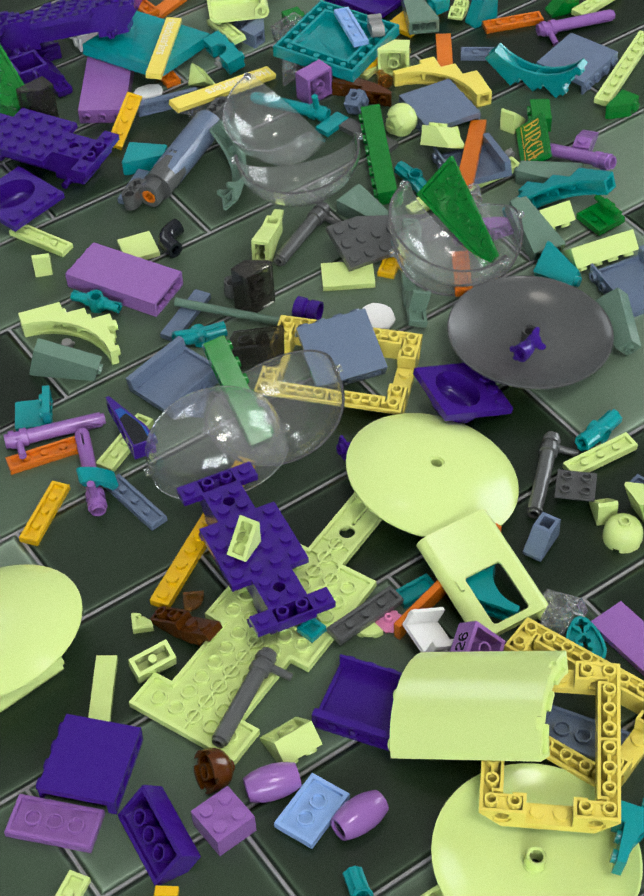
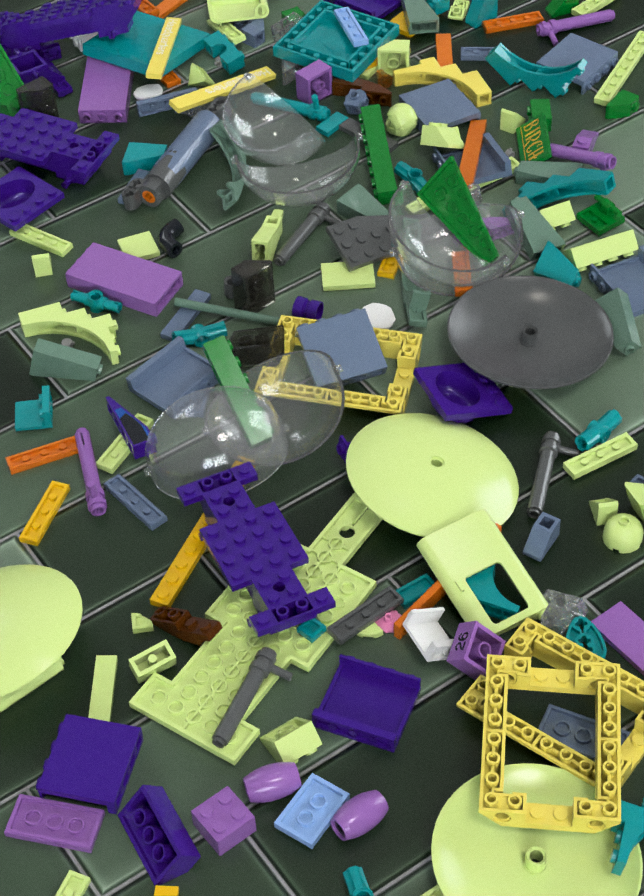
(24, 436): medium lavender cylinder -> none
(100, 476): teal slope -> none
(126, 117): yellow tile -> none
(192, 600): clear orange tile -> none
(213, 769): reddish brown cylinder -> none
(245, 538): yellowish green slope -> none
(375, 25): light grey leg -> none
(475, 705): yellowish green panel -> none
(526, 348): dark purple animal -> none
(575, 485): dark grey hinge -> none

